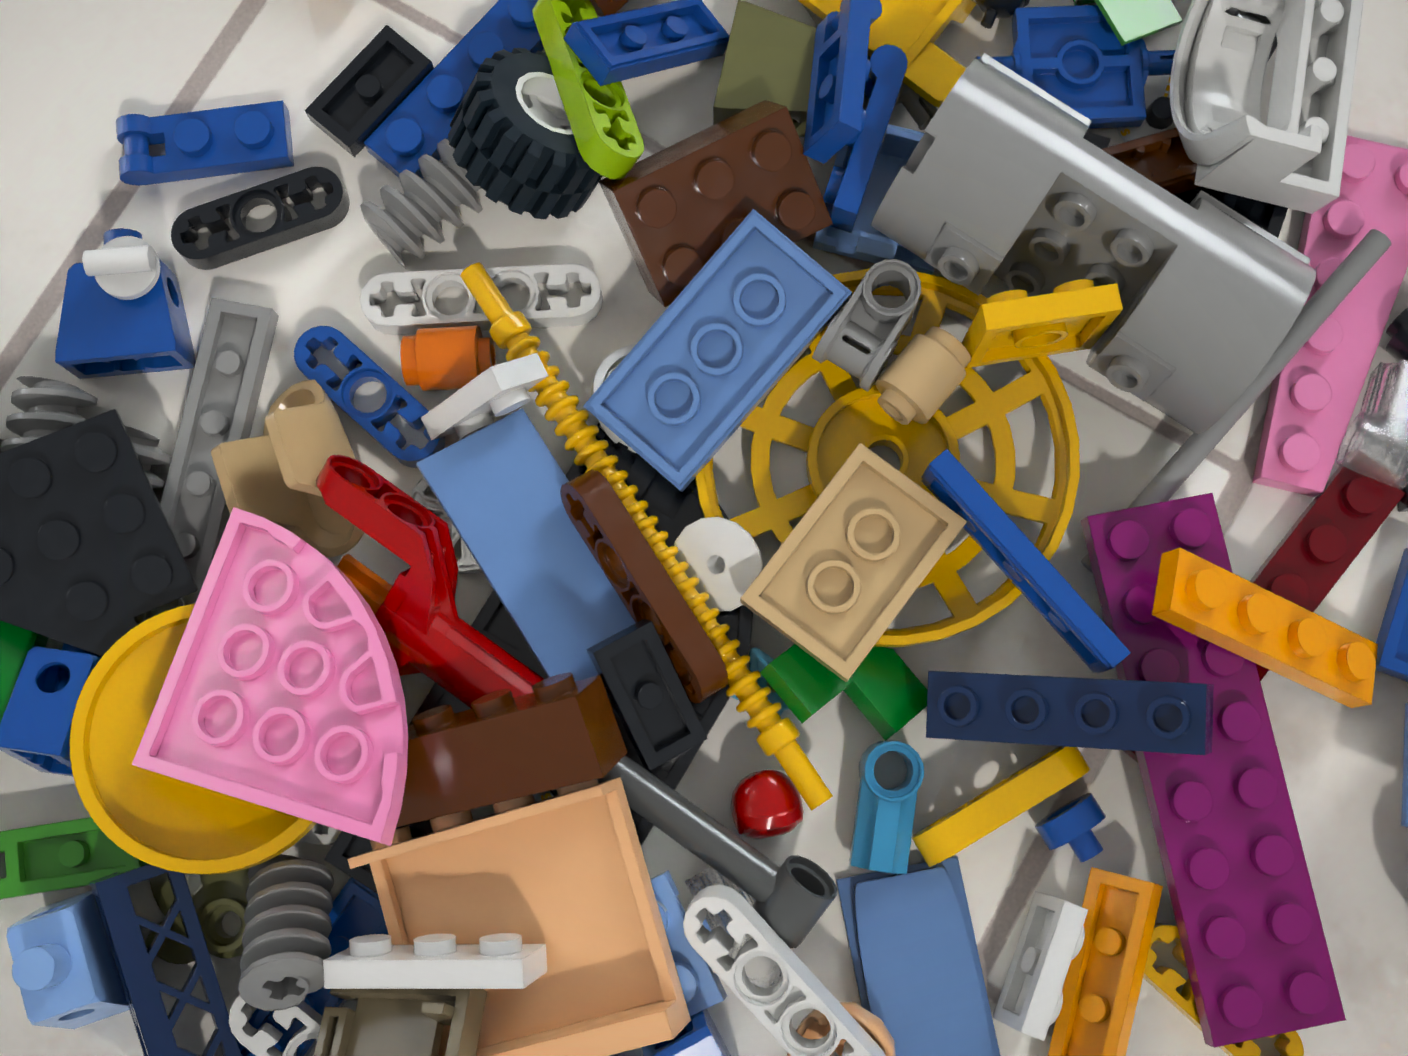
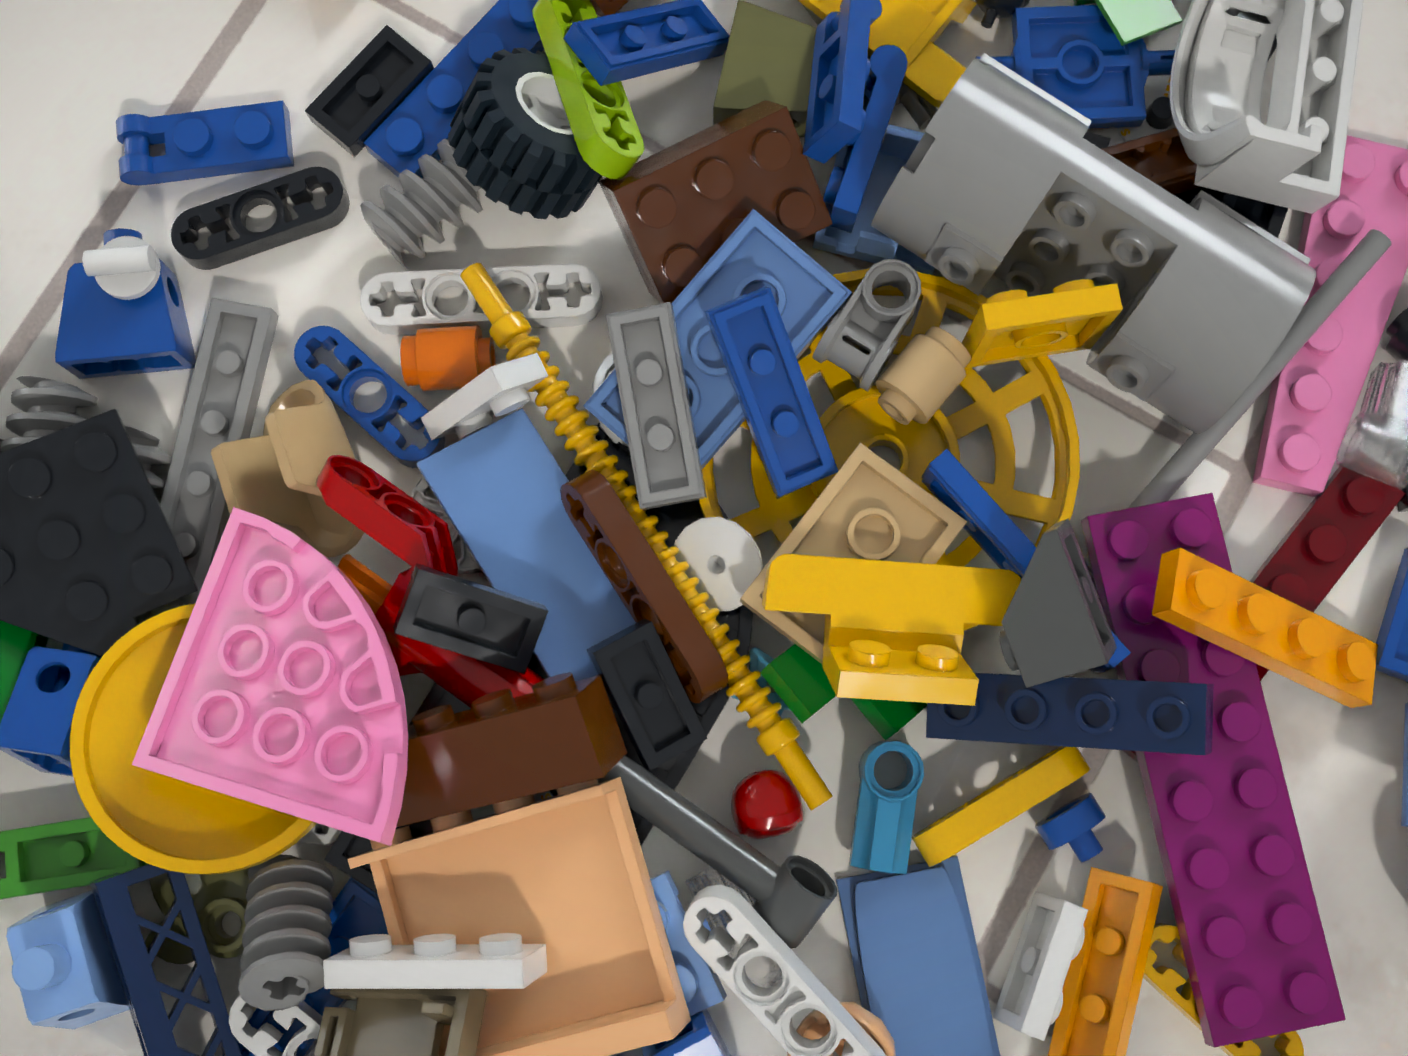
(470, 618): none -> black plate
(656, 406): none -> light grey tile
(771, 391): none -> blue tile
(892, 624): none -> yellow plate
(1055, 614): none -> dark grey slope

